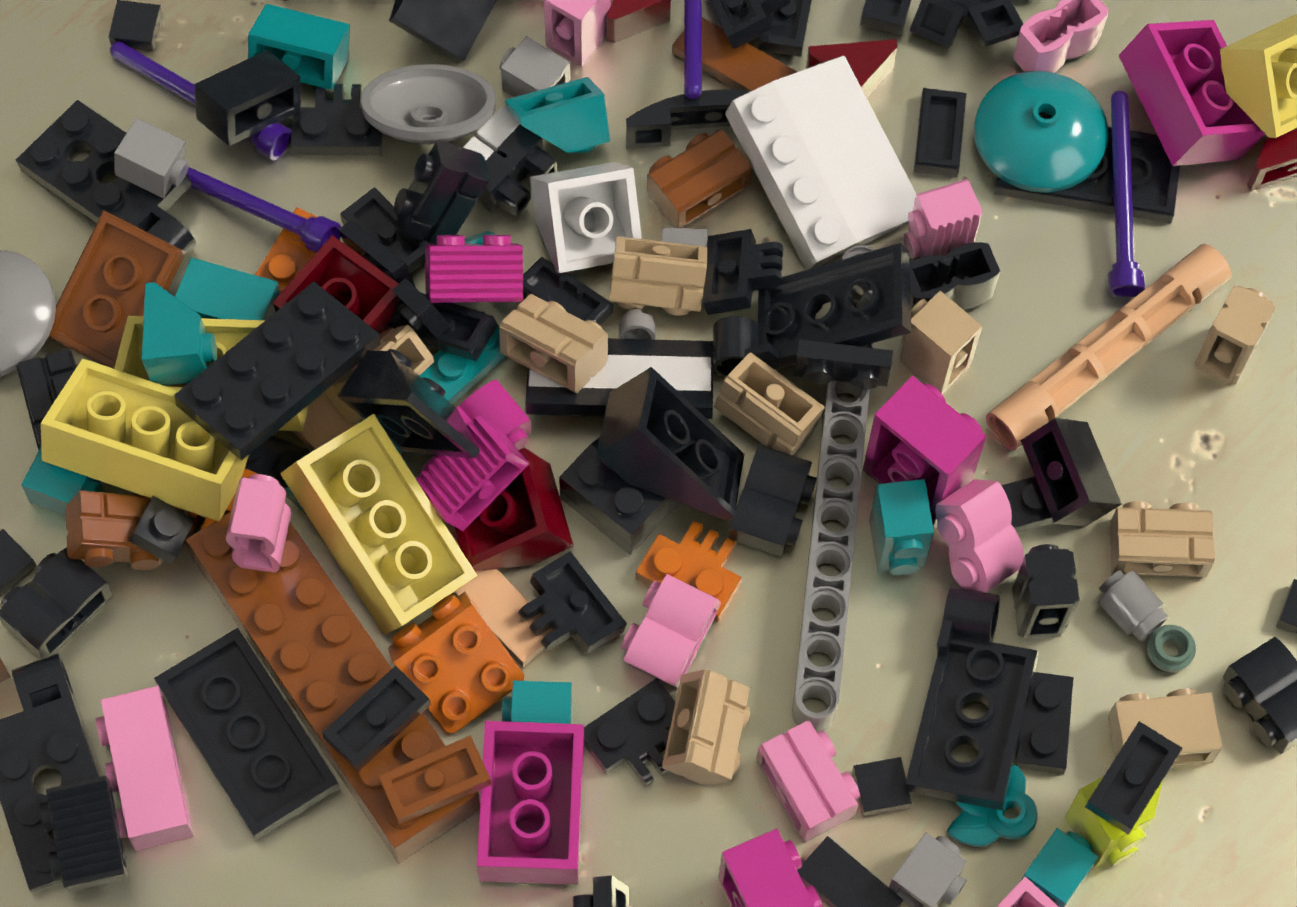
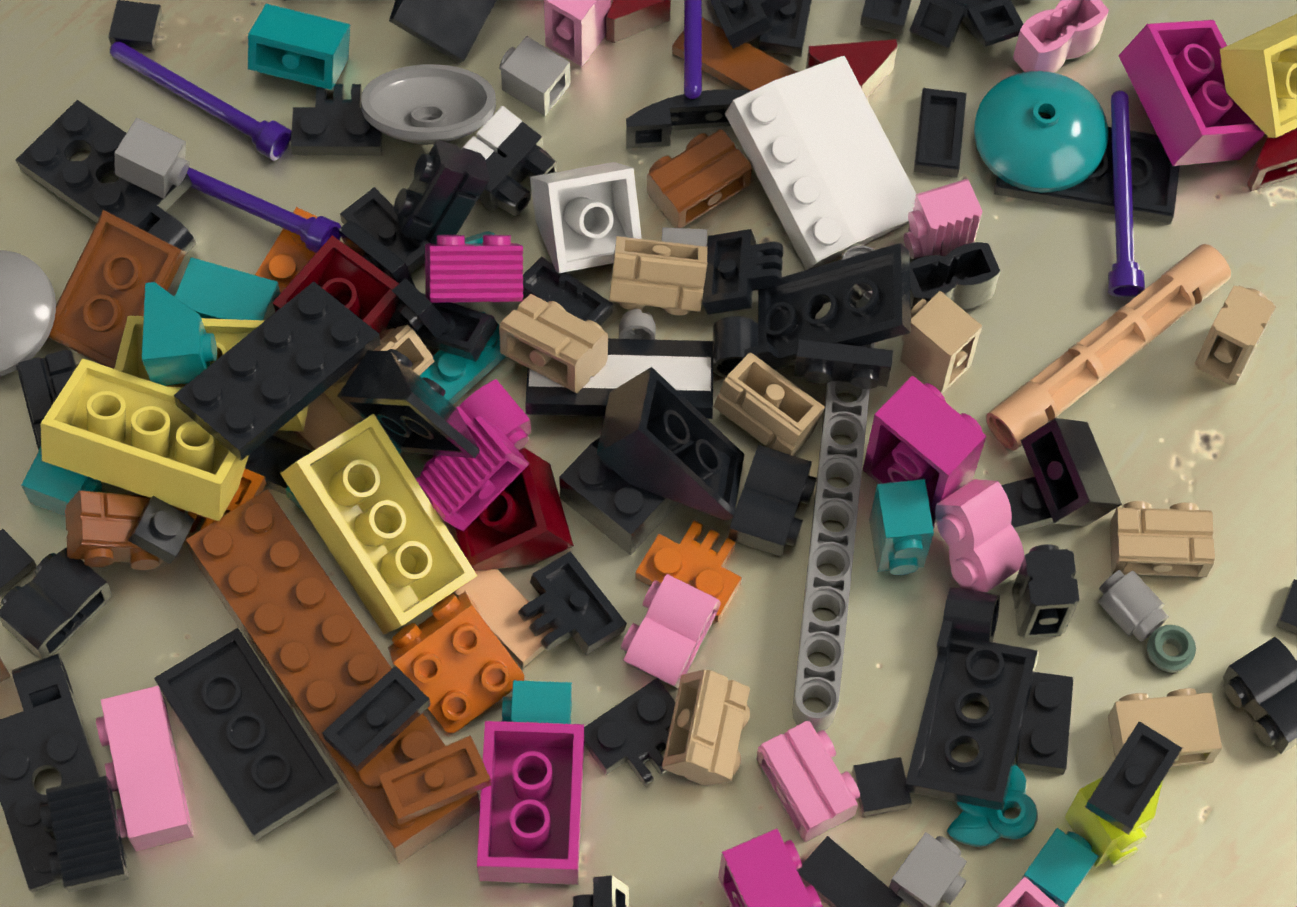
(248, 97): black brick -> none
(258, 523): bright pink brick -> none
(565, 115): teal slope -> none

